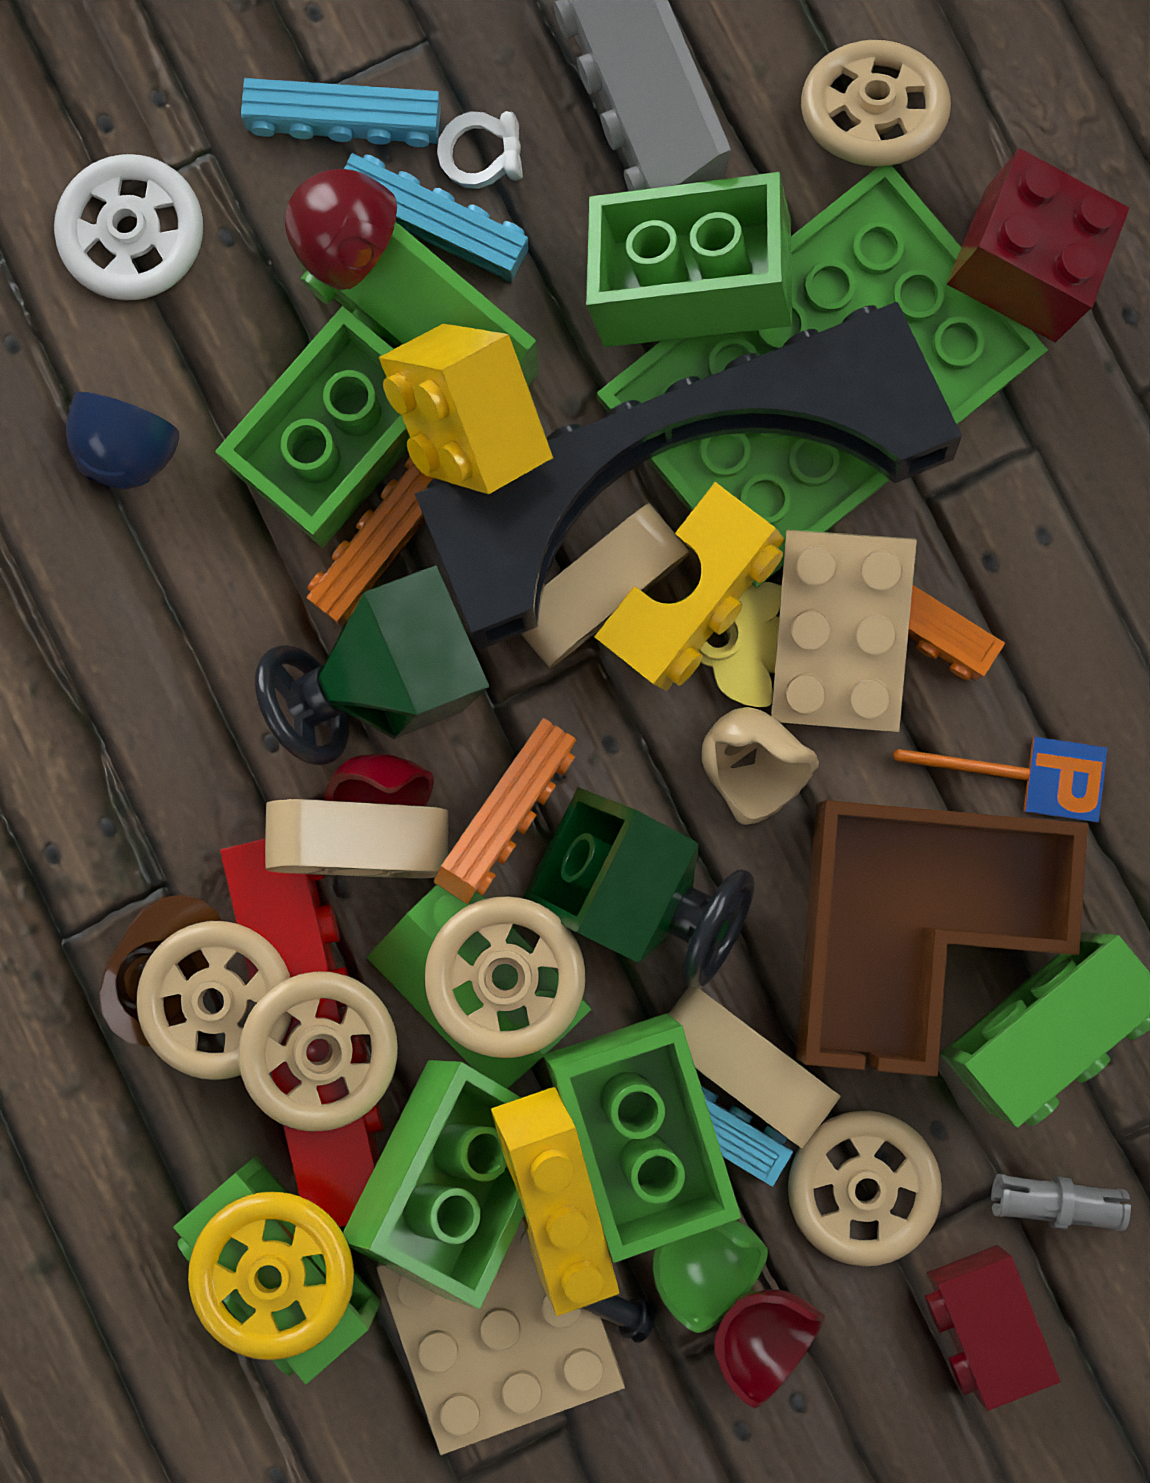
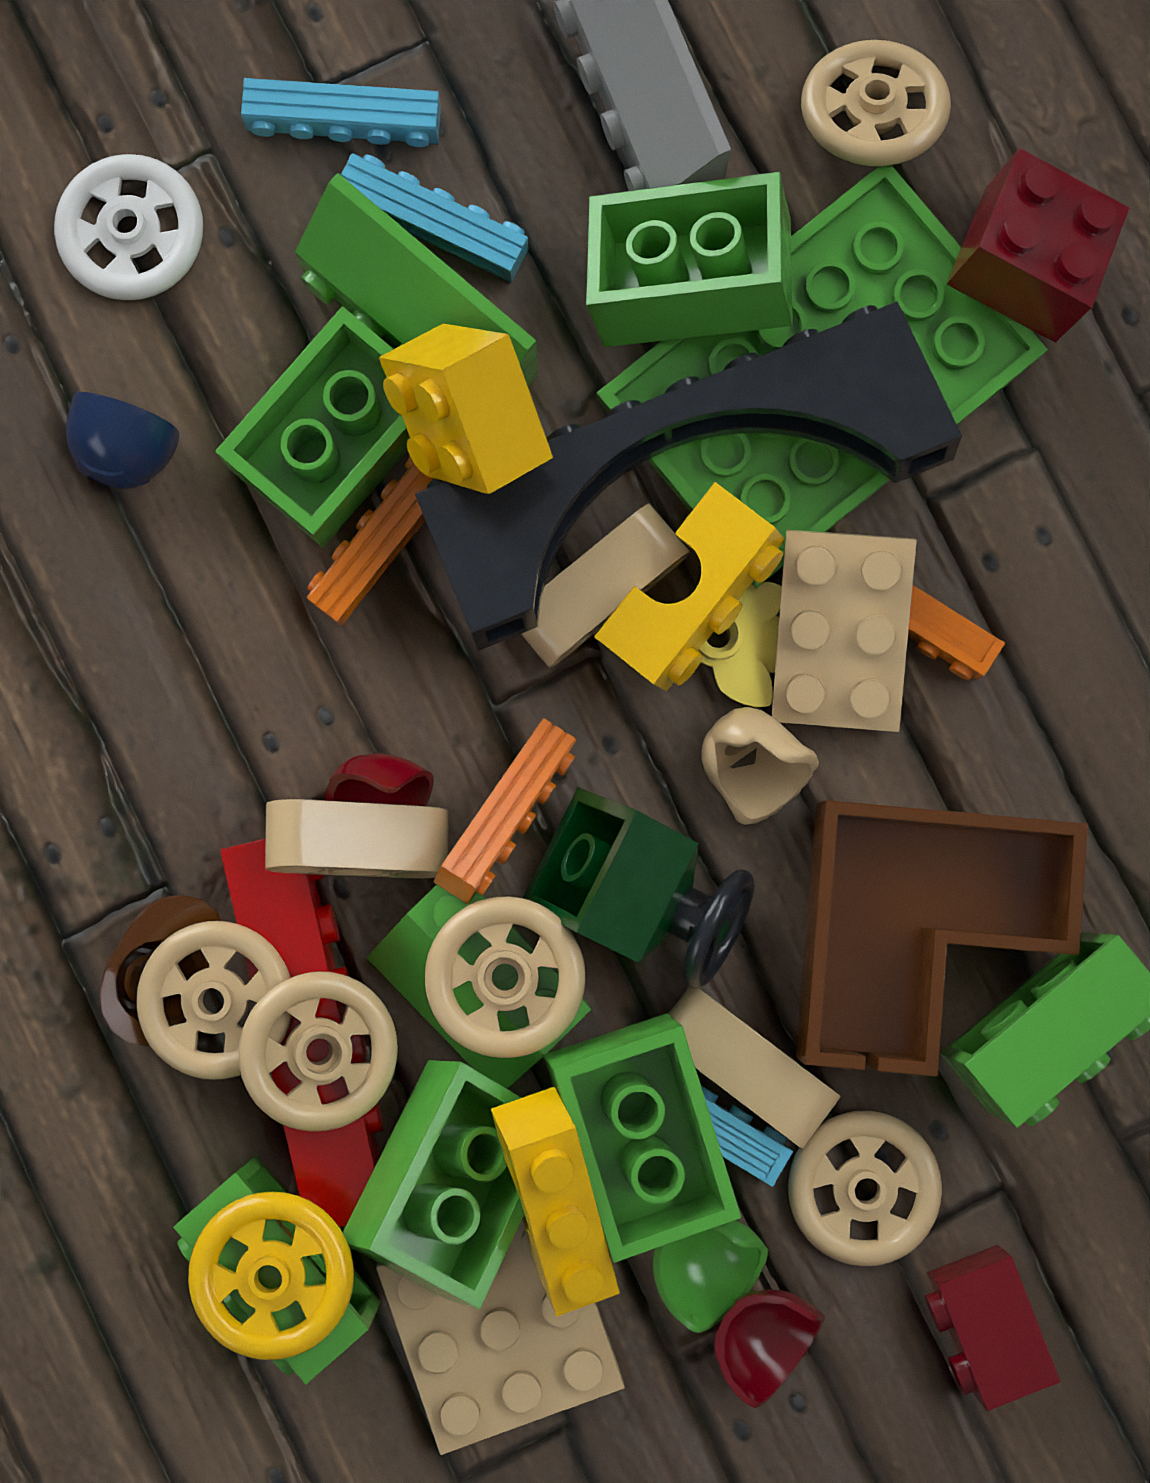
(340, 225): dark red helmet -> none
(392, 667): dark green piece -> none
(507, 163): white piece -> none
(634, 1317): black piece -> none
(1060, 1202): light grey pin -> none
(1061, 776): piece -> none

